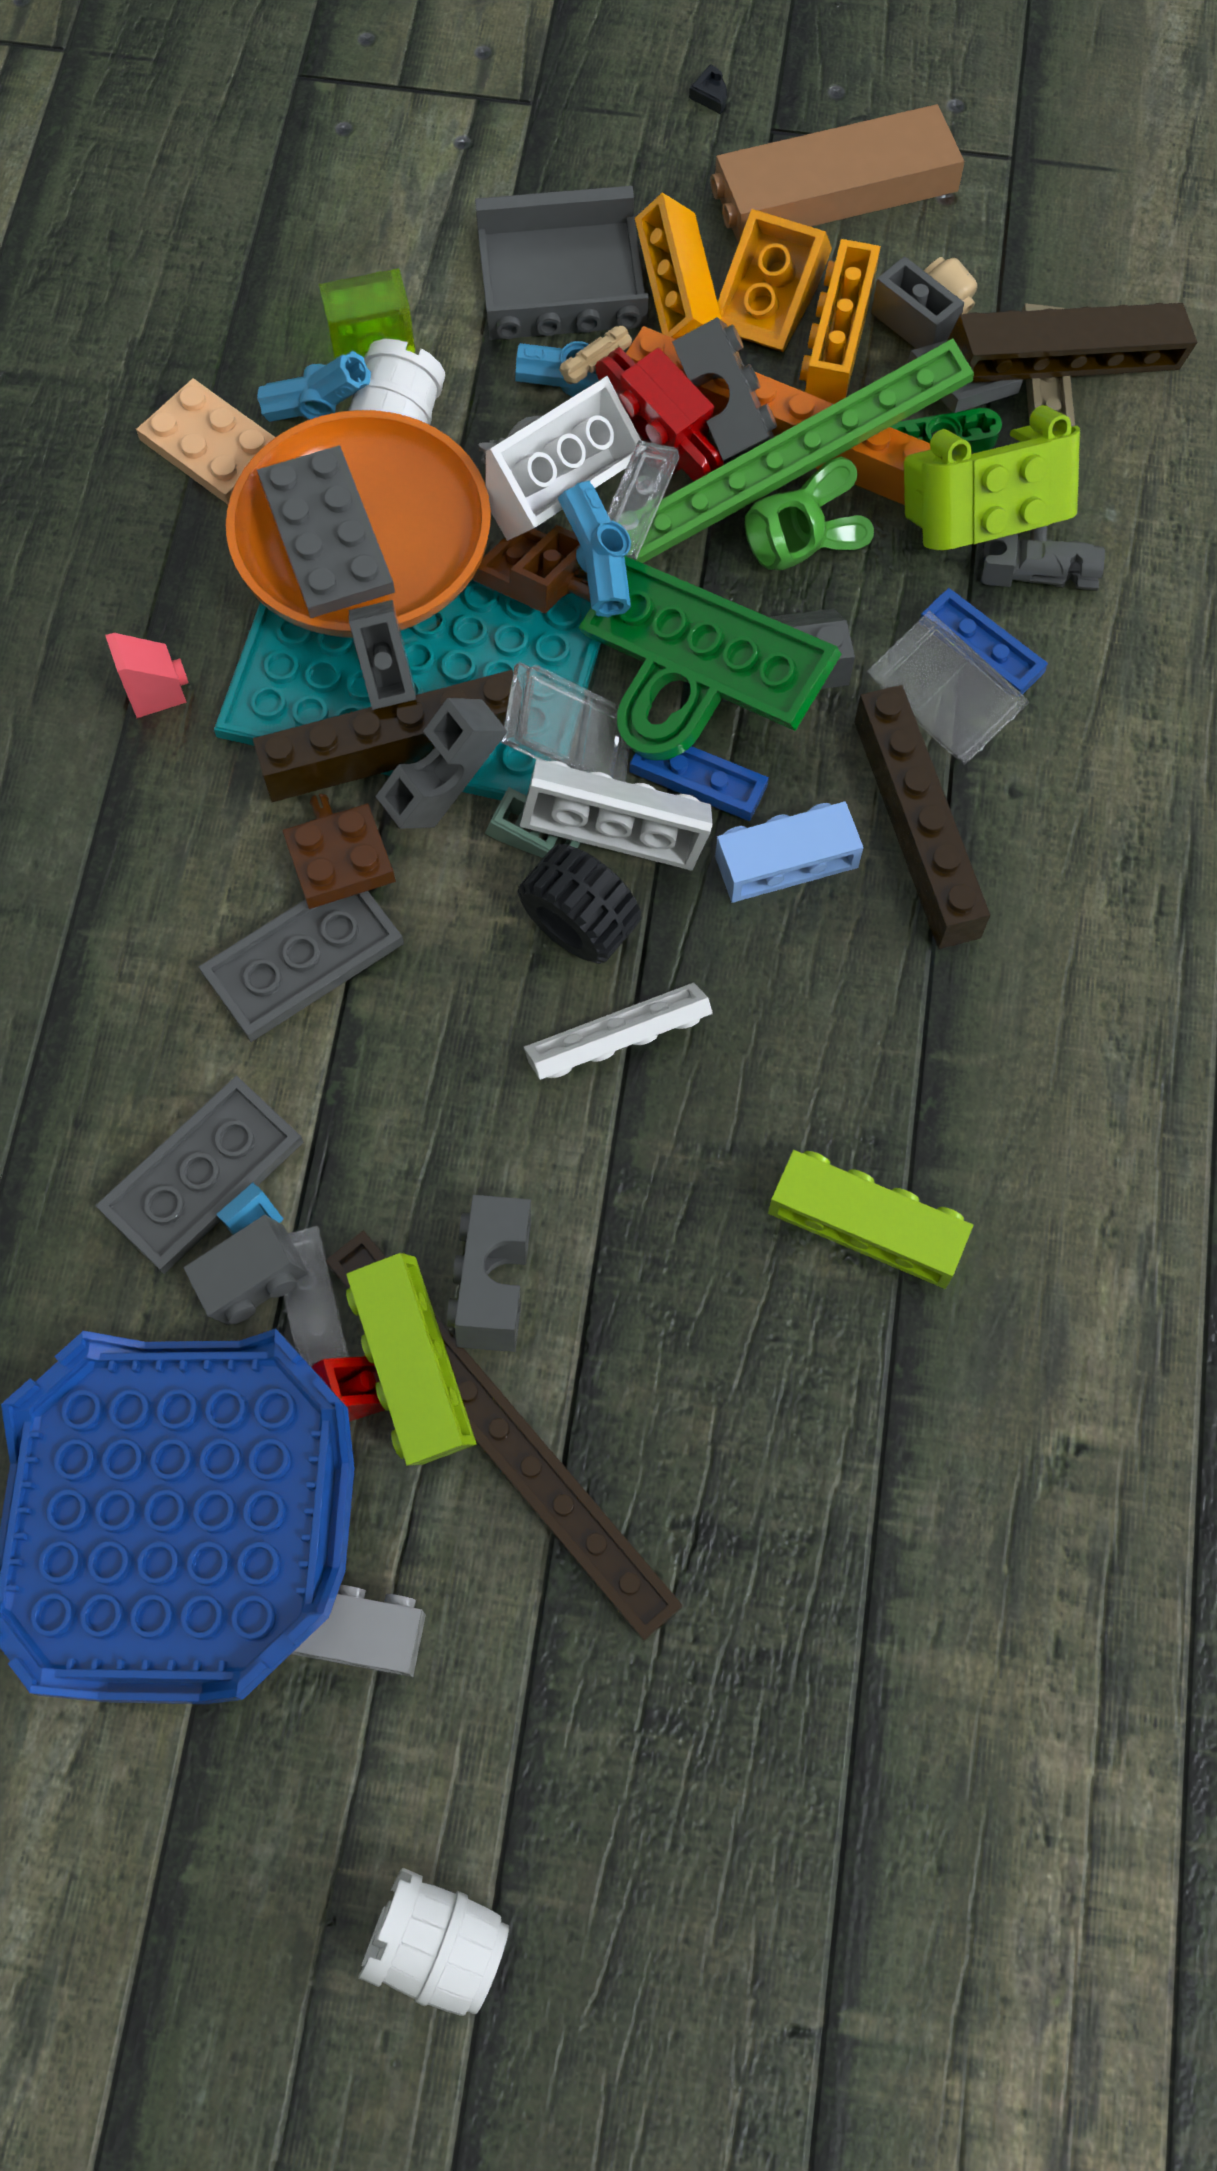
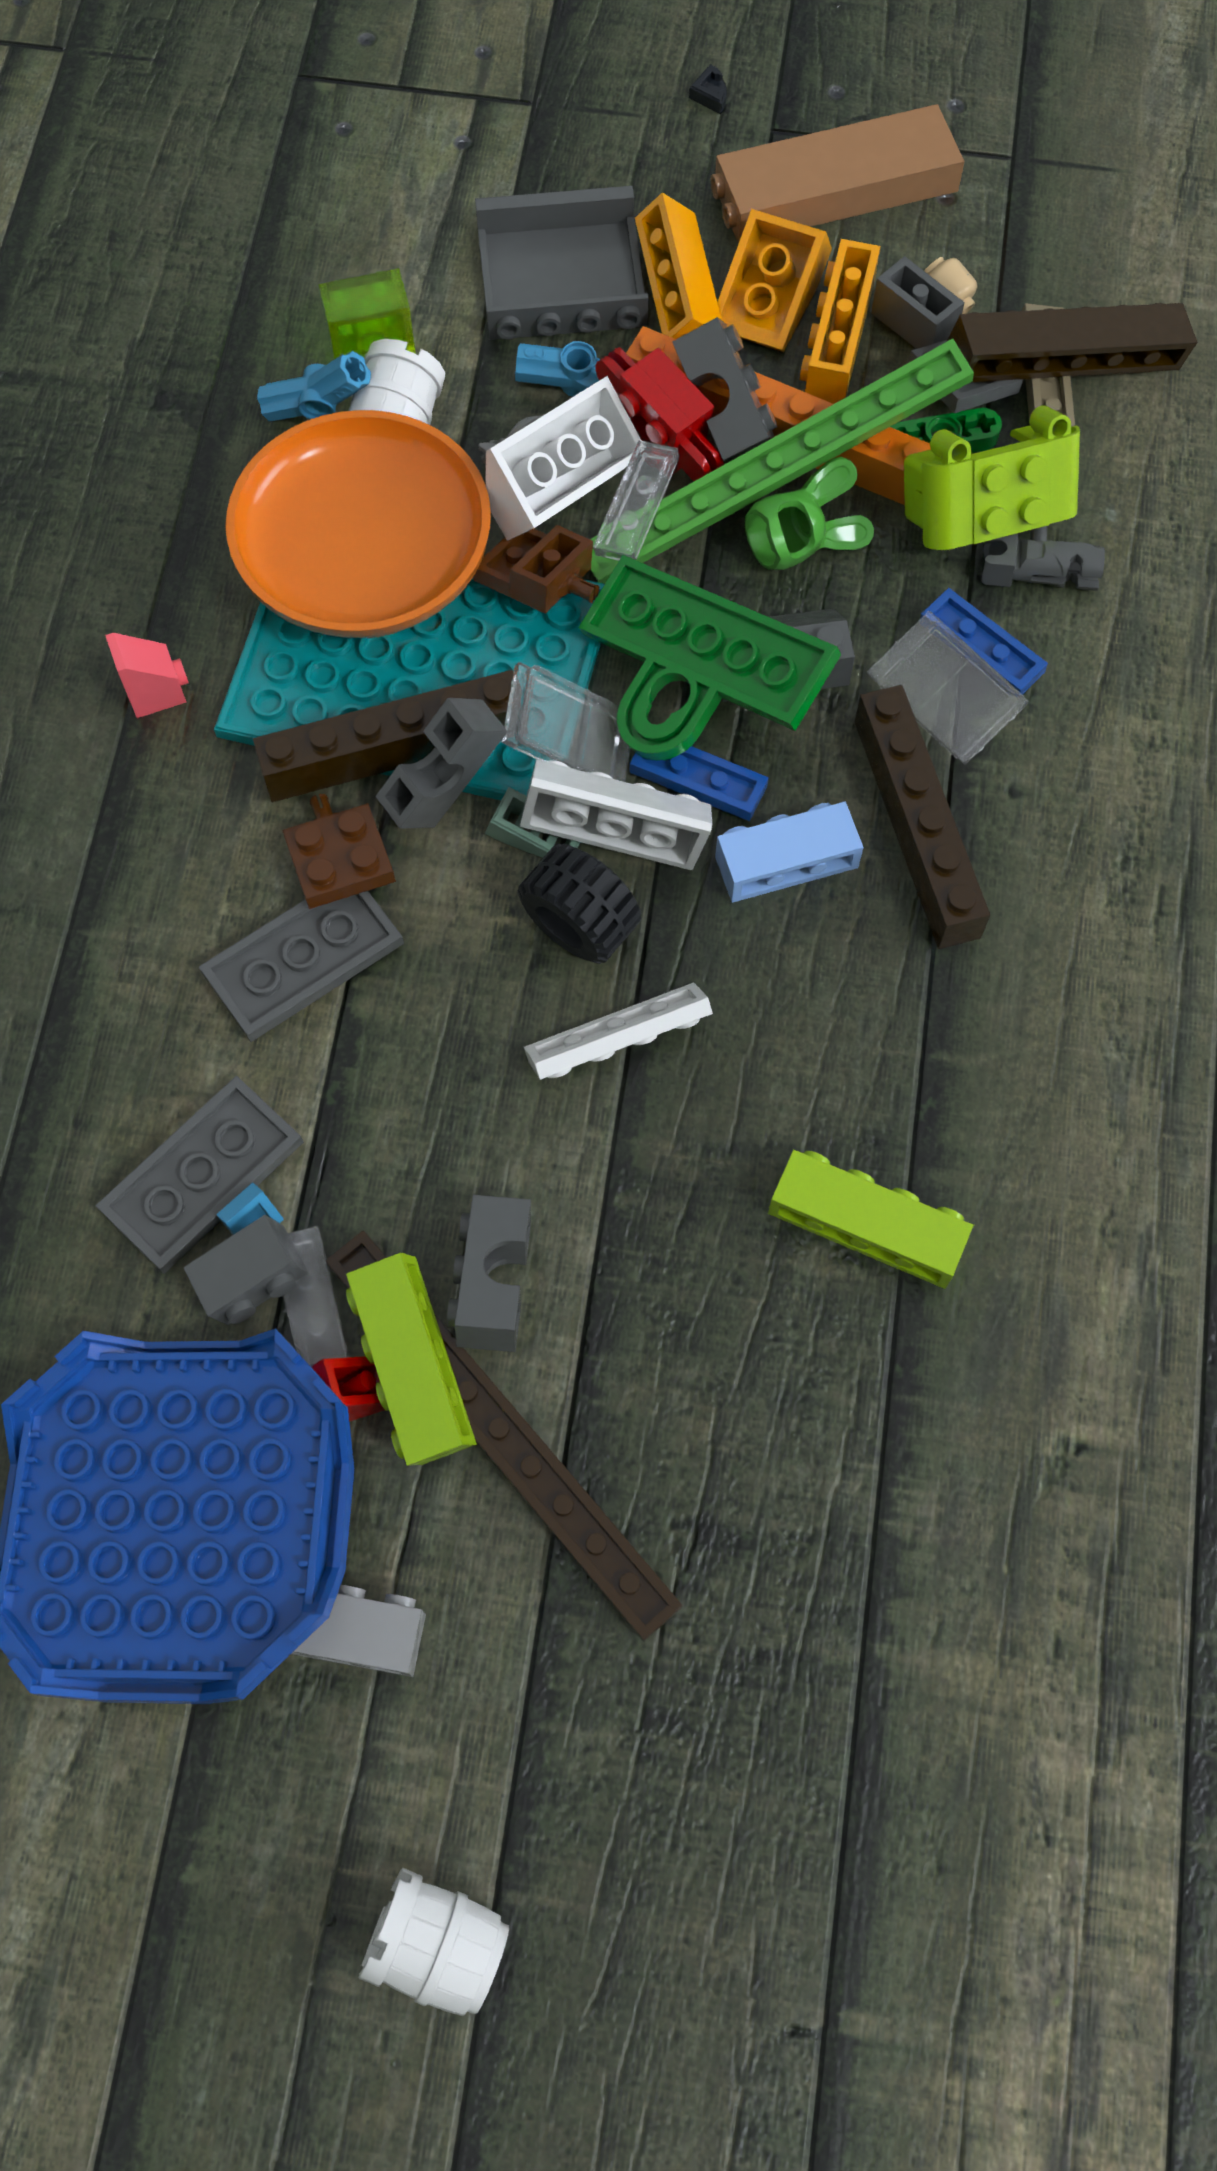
(204, 437): light nougat plate -> none
(325, 531): dark grey plate -> none
(382, 654): dark grey brick -> none
(585, 360): tan axle -> none
(600, 549): dark azure piece -> none

